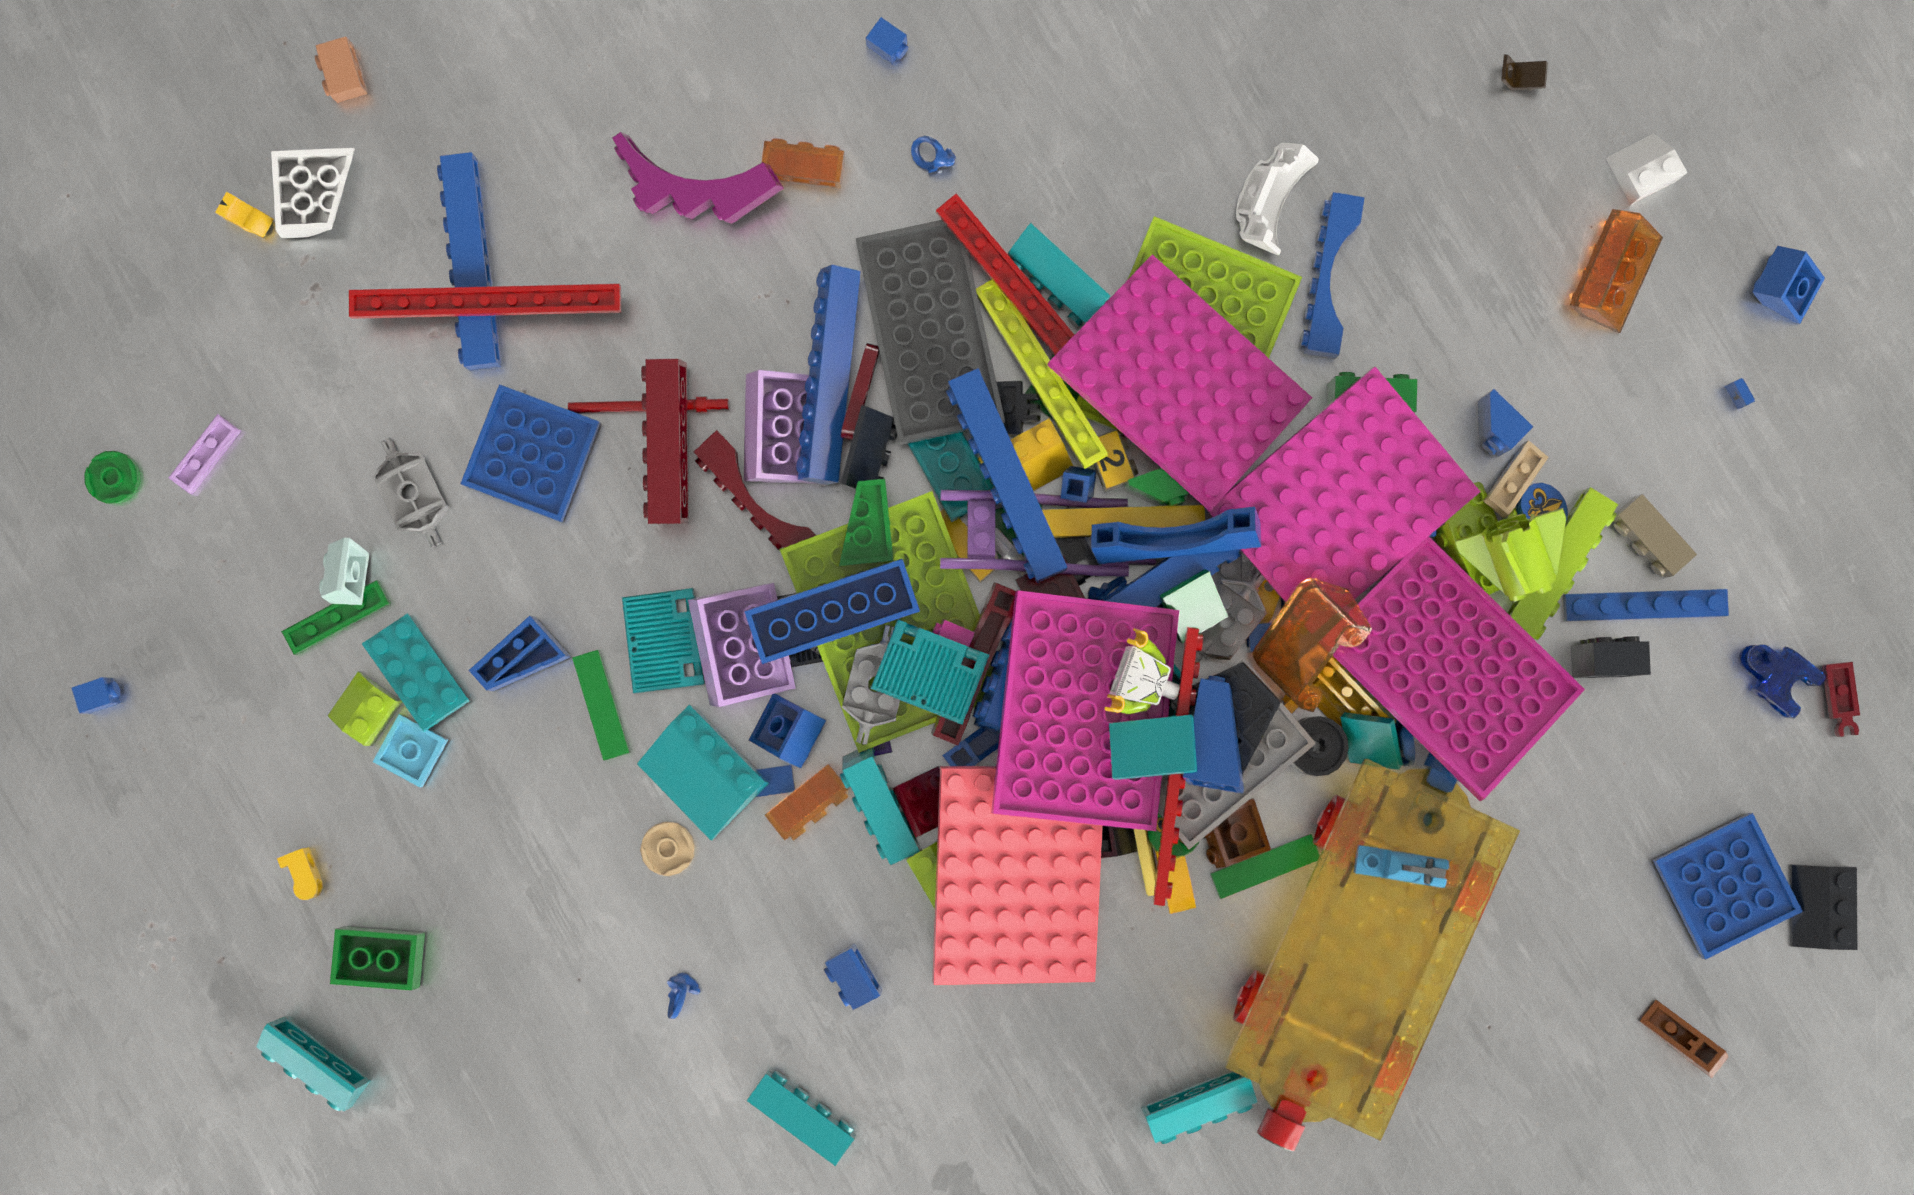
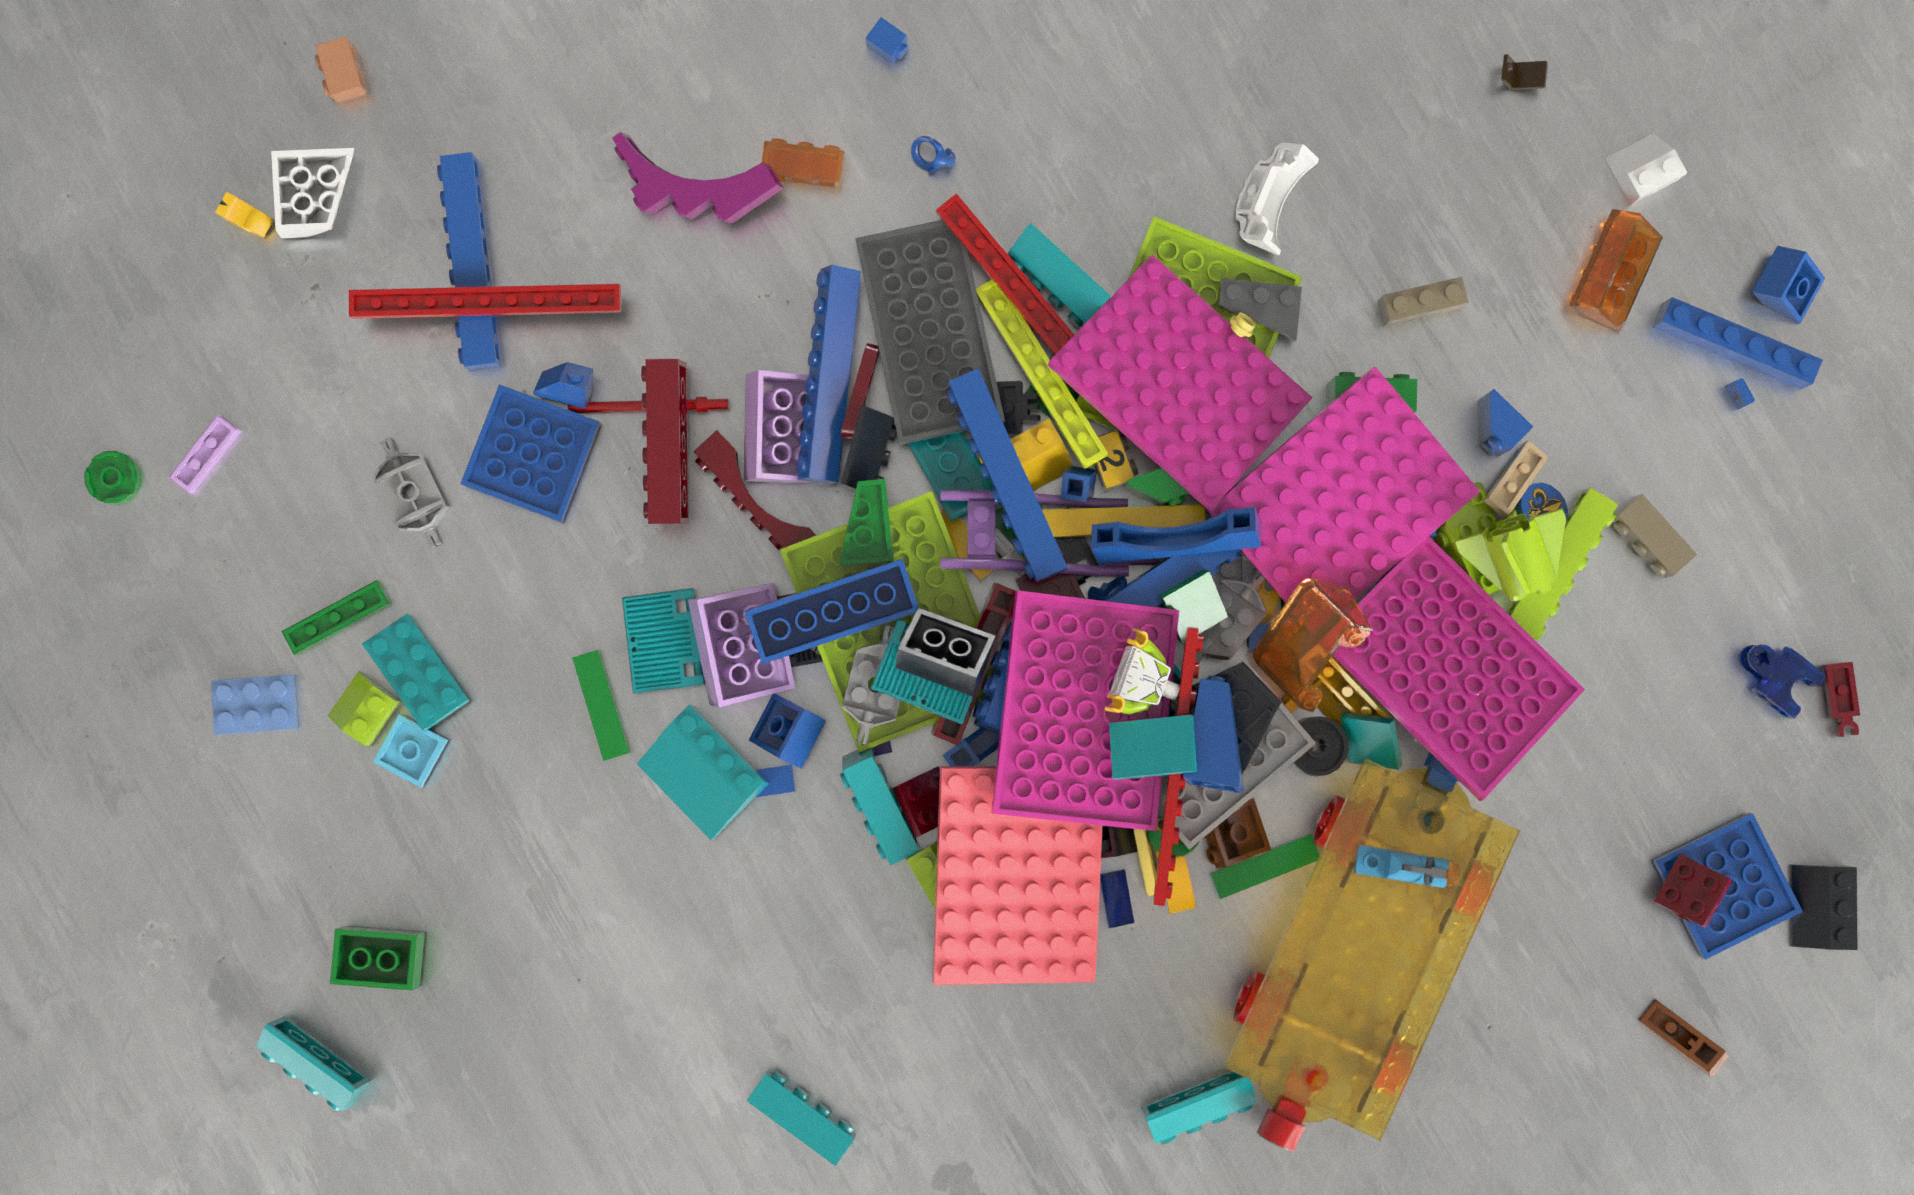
(96, 695): blue brick -> none
(254, 704): none -> medium blue plate
(304, 873): yellow leg -> none
(344, 573): light aqua slope -> none
(519, 655): blue wedge -> none
(566, 384): none -> blue slope
(667, 848): tan tile -> none
(678, 993): blue piece -> none
(807, 803): clear orange brick -> none
(853, 977): blue slope -> none
(945, 652): none -> black slope
(1116, 898): none -> clear blue slope
(1242, 325): none -> light yellow plate
(1265, 303): none -> dark grey wing
(1324, 329): blue arch -> none
(1406, 744): blue tile -> none
(1423, 301): none -> dark tan brick
(1611, 657): black brick -> none
(1645, 605): blue plate -> none
(1692, 891): none -> dark red plate
(1737, 343): none -> blue brick

